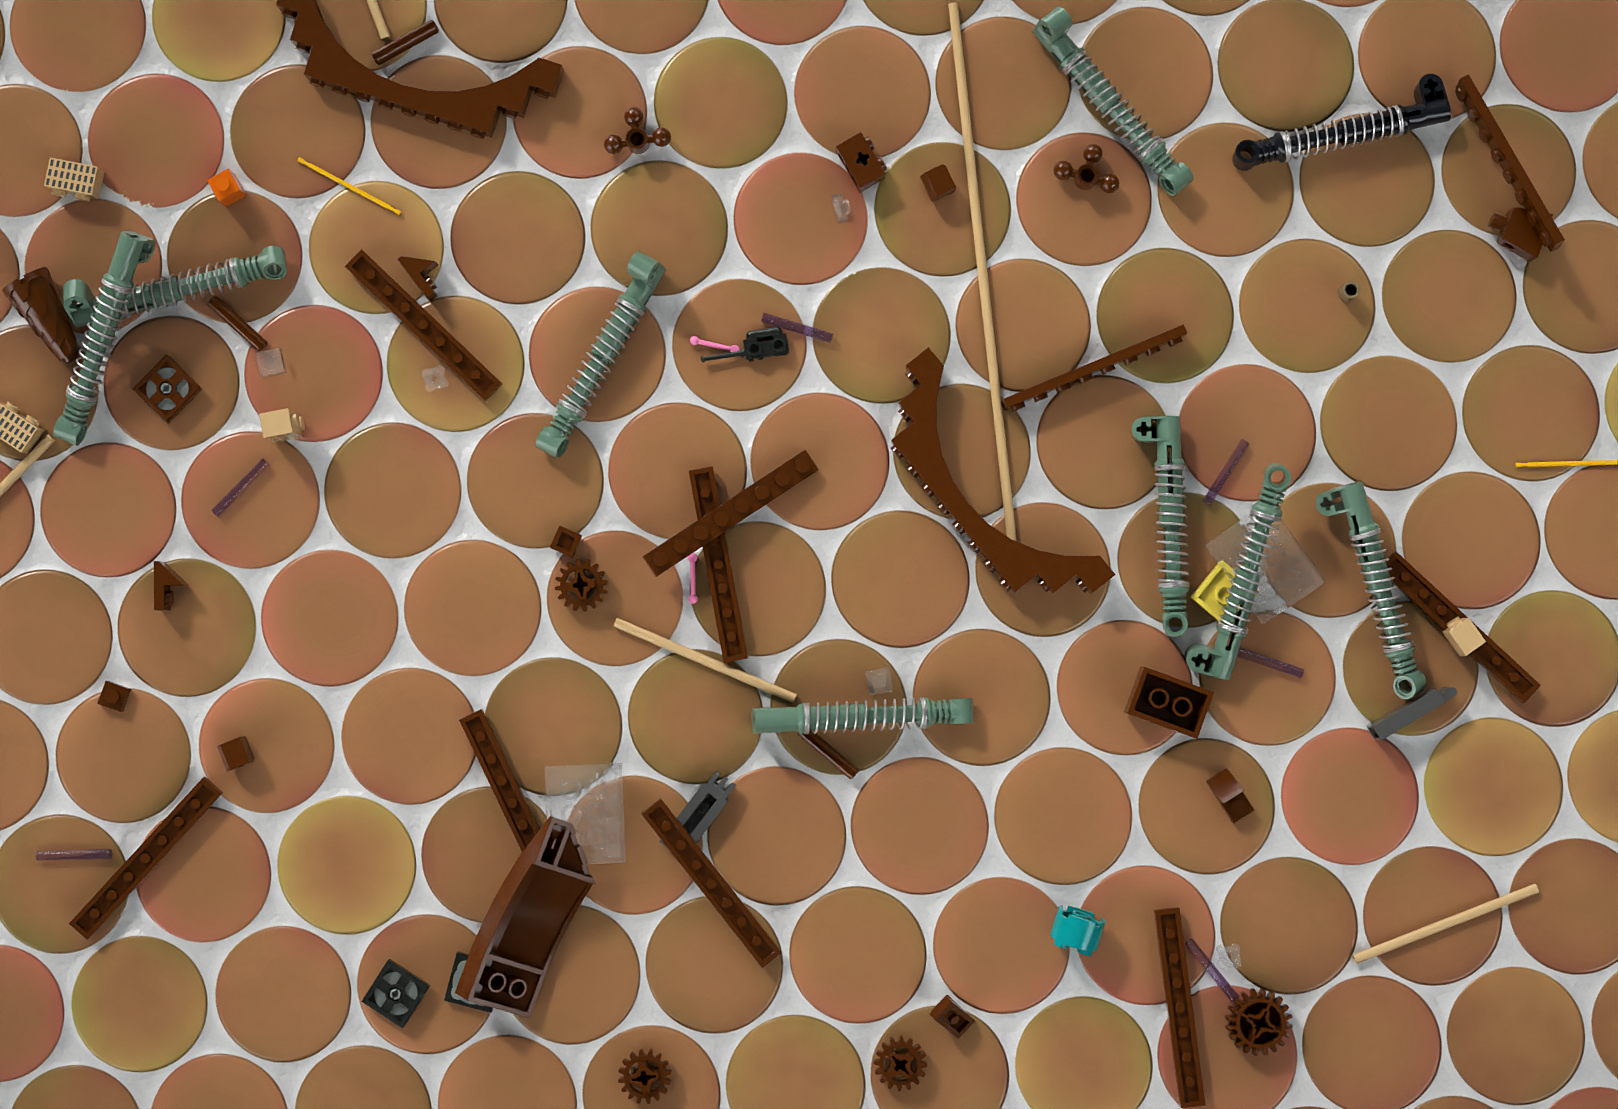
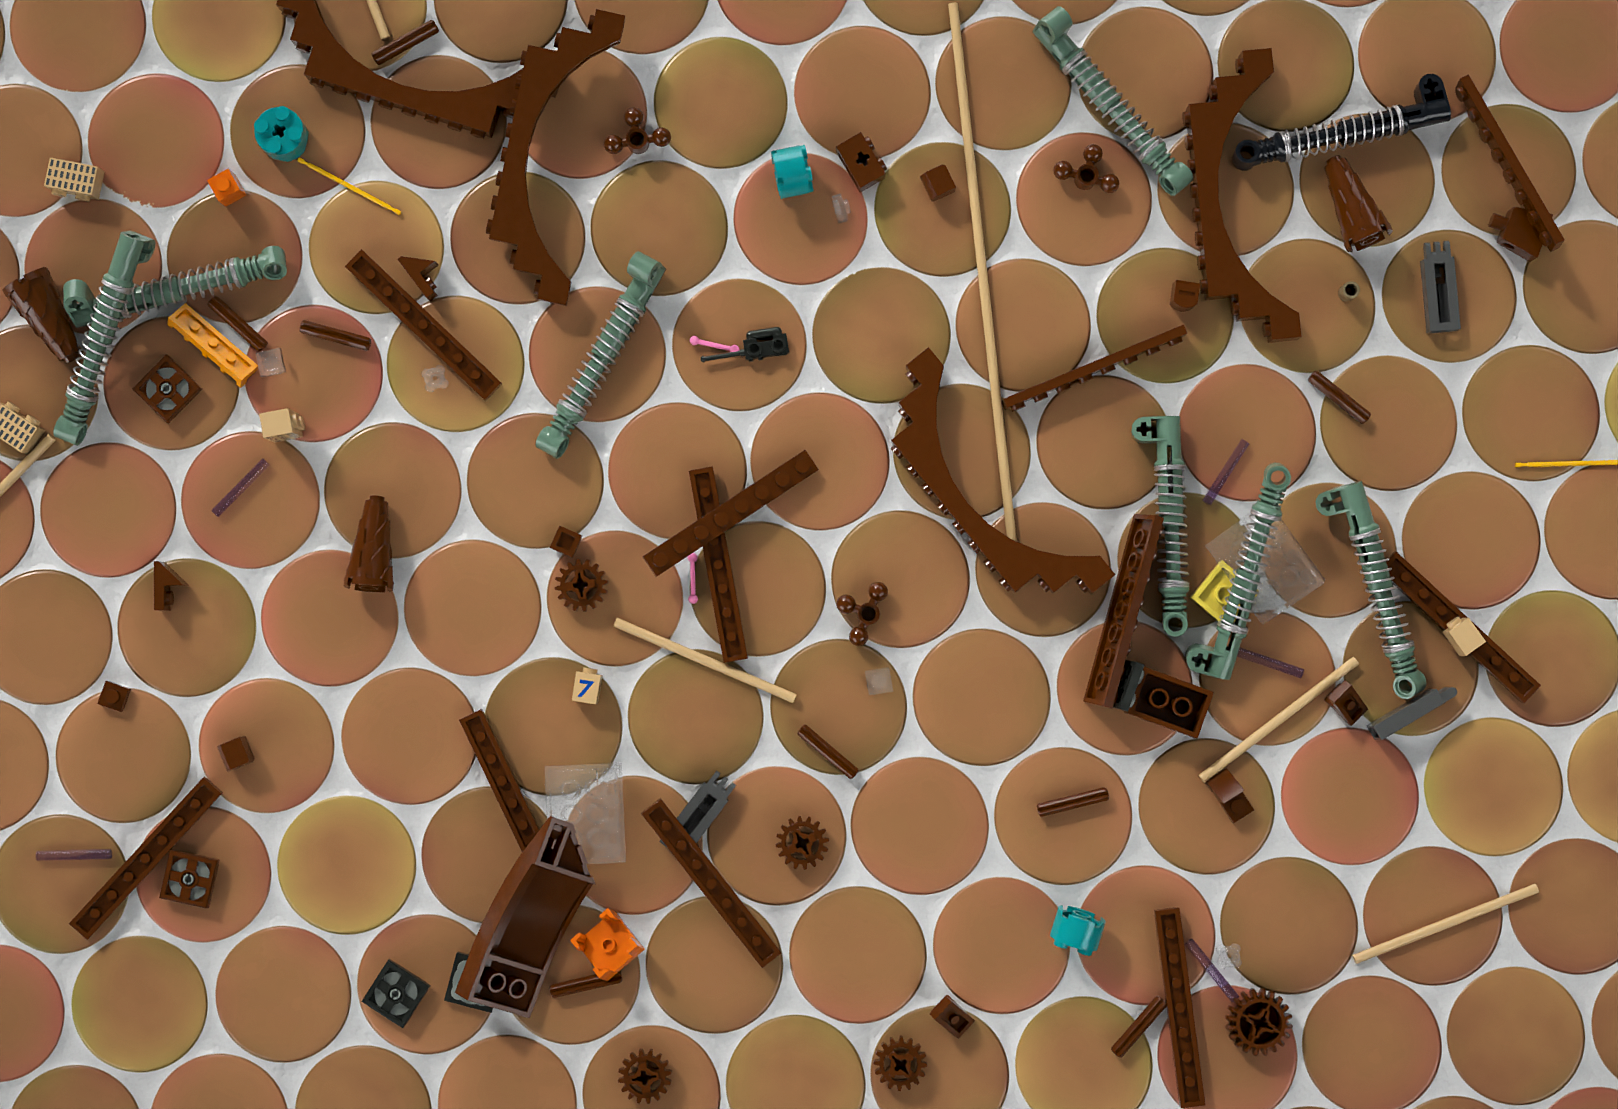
(189, 878): none -> reddish brown piece
(212, 344): none -> light orange hinge
(271, 124): none -> teal brick
(335, 335): none -> reddish brown axle
(371, 552): none -> reddish brown cone
(541, 77): none -> reddish brown arch
(582, 984): none -> reddish brown axle
(587, 686): none -> tan brick
(608, 945): none -> orange panel
(792, 171): none -> teal brick
(792, 848): none -> reddish brown gear
(797, 327): bar -> none
(846, 604): none -> reddish brown piece
(854, 716): sand green piece -> none
(1072, 802): none -> reddish brown axle
(1123, 610): none -> reddish brown plate
(1126, 690): none -> pearl dark grey piece
(1139, 1026): none -> reddish brown axle
(1184, 295): none -> reddish brown piece
(1221, 267): none -> reddish brown arch
(1278, 719): none -> tan piece
(1339, 397): none -> reddish brown axle
(1346, 702): none -> reddish brown slope
(1355, 209): none -> reddish brown cone
(1439, 299): none -> dark grey hinge

